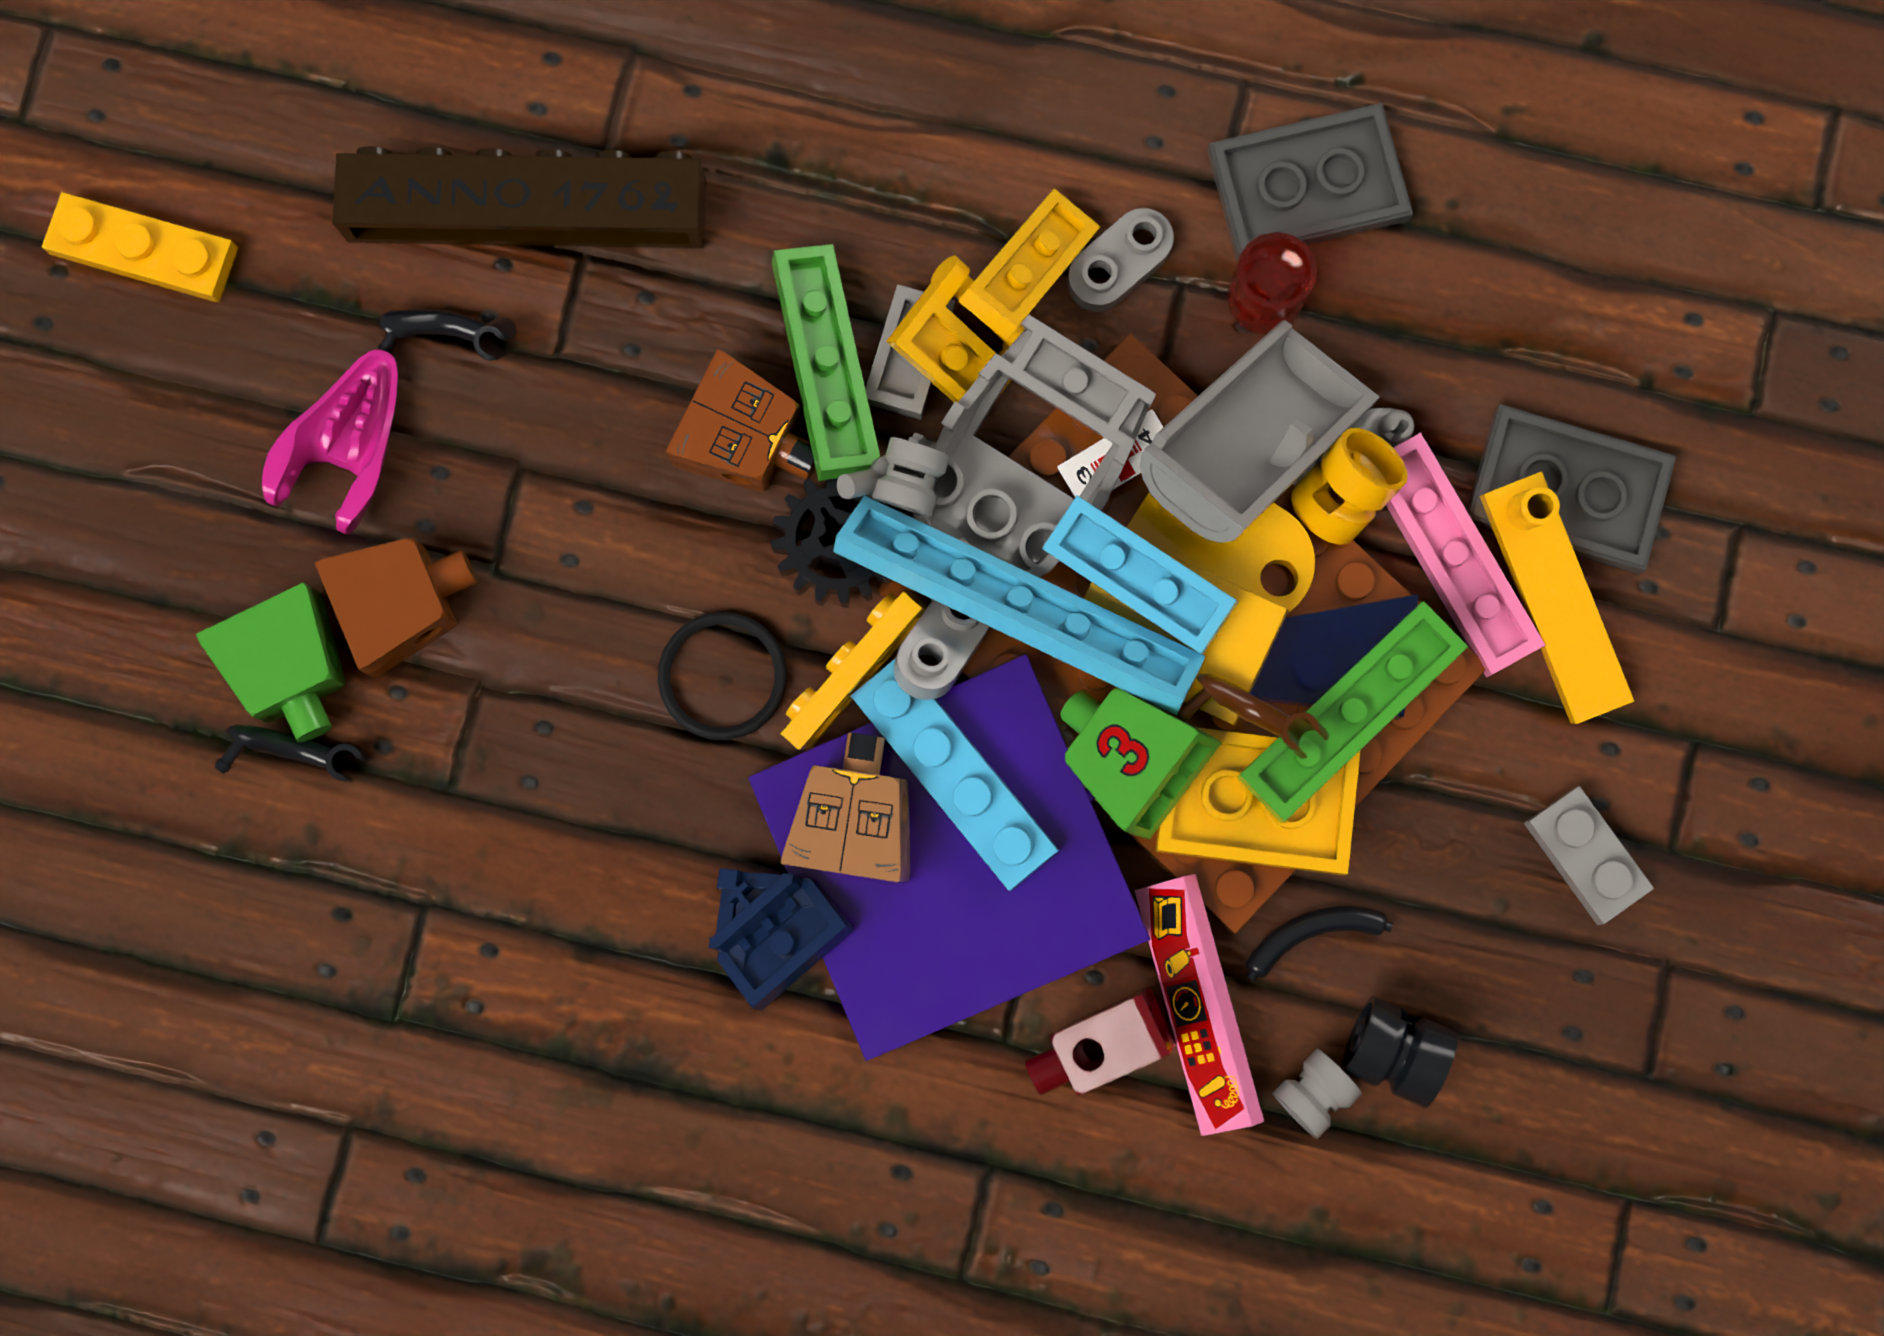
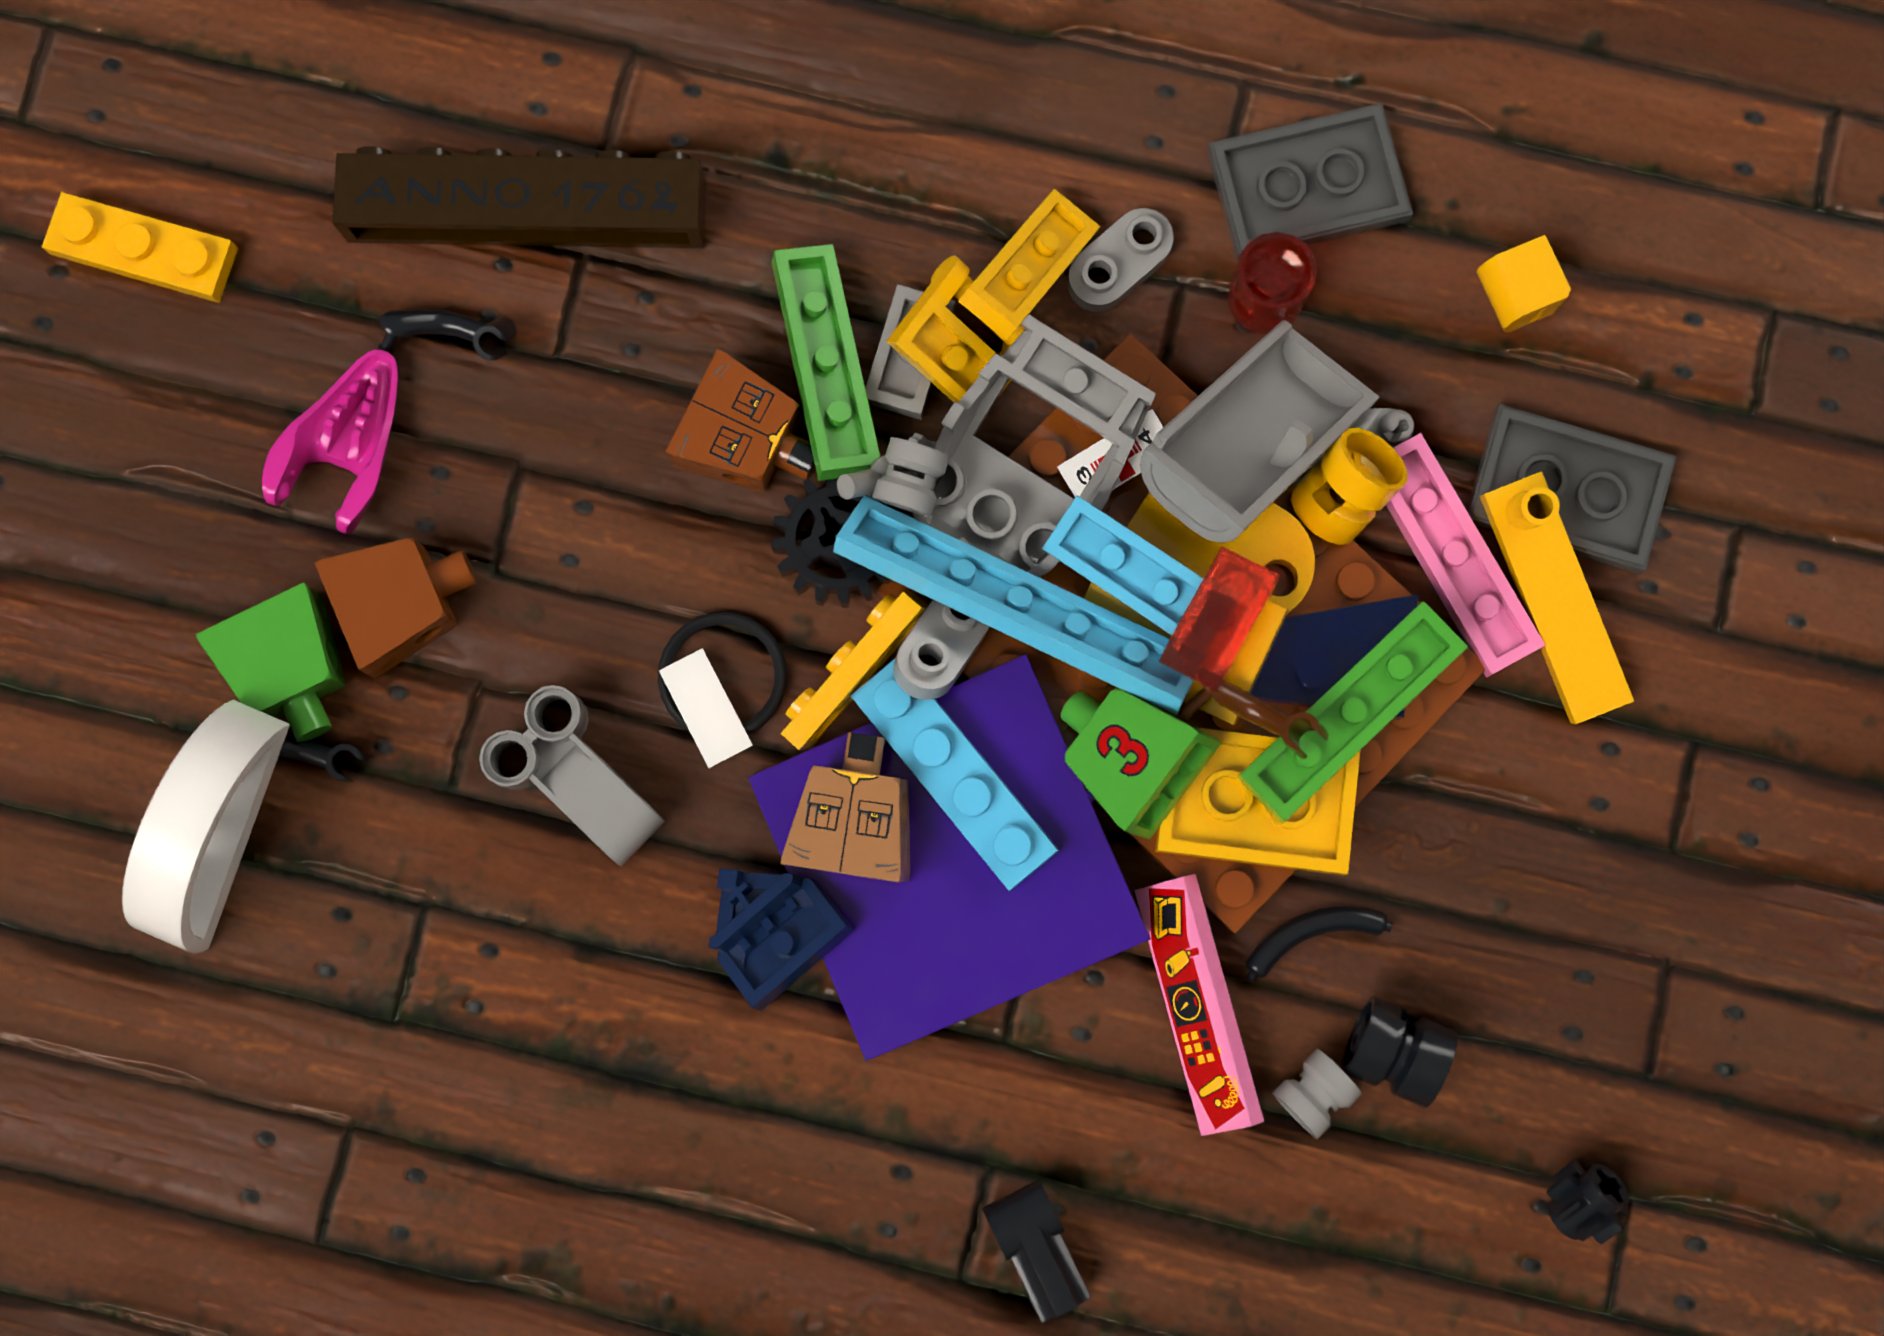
(200, 826): none -> white window
(574, 777): none -> light grey piece
(705, 708): none -> white sticker
(1033, 1240): none -> black piece
(1129, 1032): torso -> none
(1219, 619): none -> clear red slope
(1524, 283): none -> yellow piece
(1587, 1202): none -> black gear
(1588, 855): light grey plate -> none

